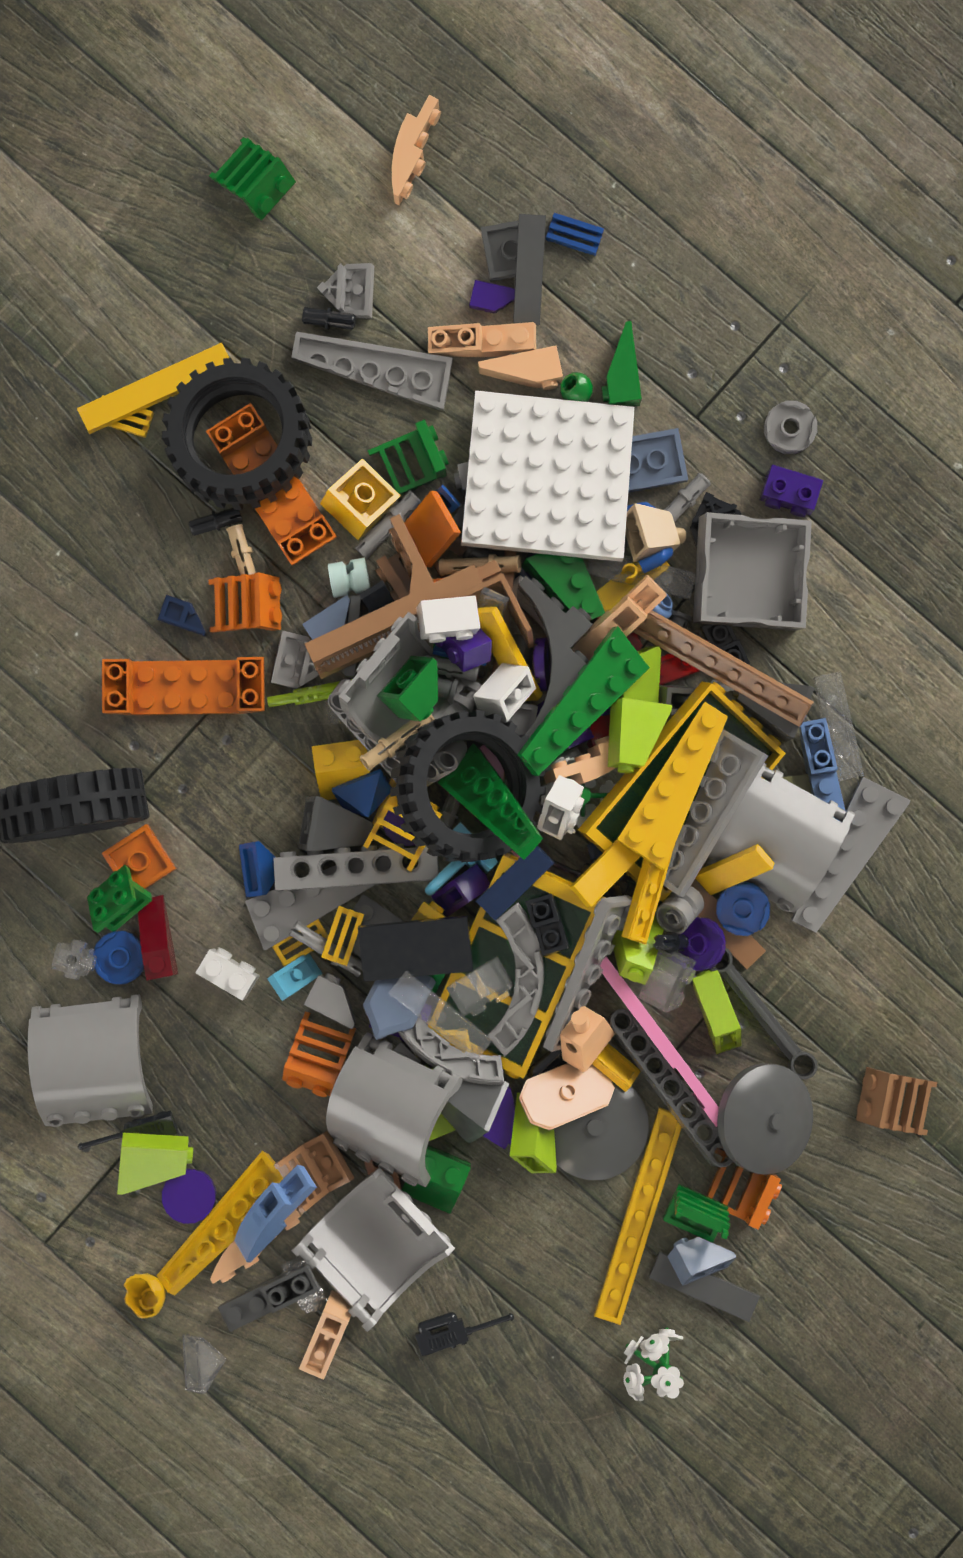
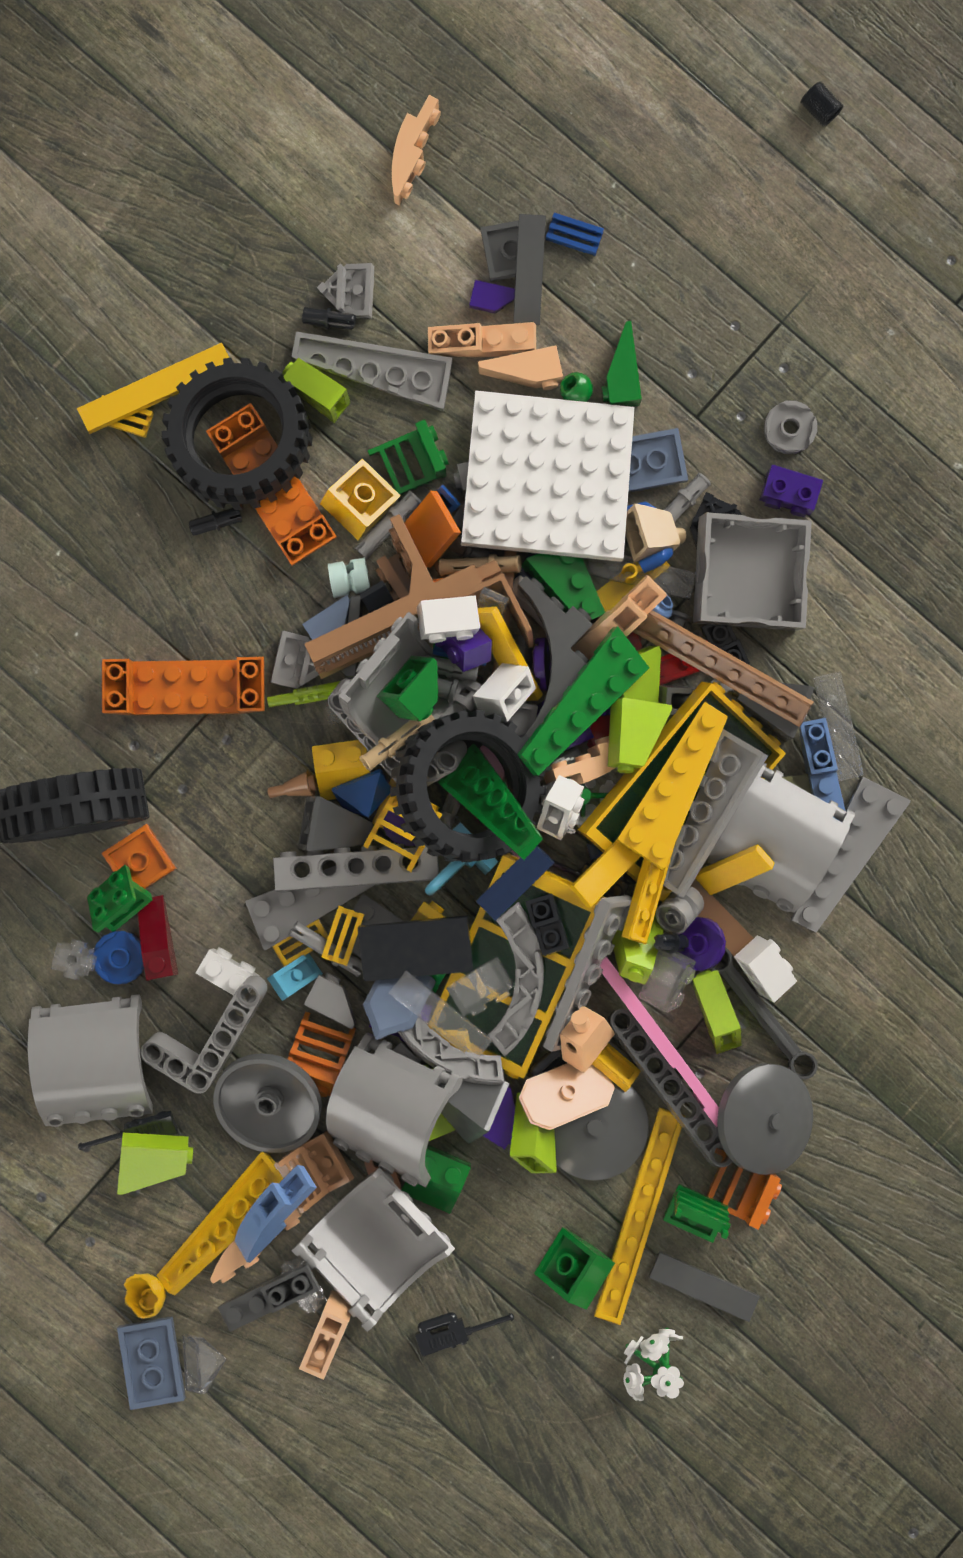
(151, 1363): none -> sand blue plate
(181, 615): dark blue tile -> none
(189, 1196): dark purple tile -> none
(217, 1043): none -> light grey beam
(241, 551): tan pin -> none
(255, 177): green plate -> none
(256, 868): blue slope -> none
(259, 602): orange plate -> none
(267, 1103): none -> dark grey dish
(301, 785): none -> medium nougat cone
(317, 389): none -> lime slope
(461, 890): dark purple slope -> none
(574, 1268): none -> green slope
(698, 1259): sand blue slope -> none
(743, 909): blue tile -> none
(766, 968): none -> white brick
(821, 103): none -> black piece
(883, 1098): medium nougat plate -> none

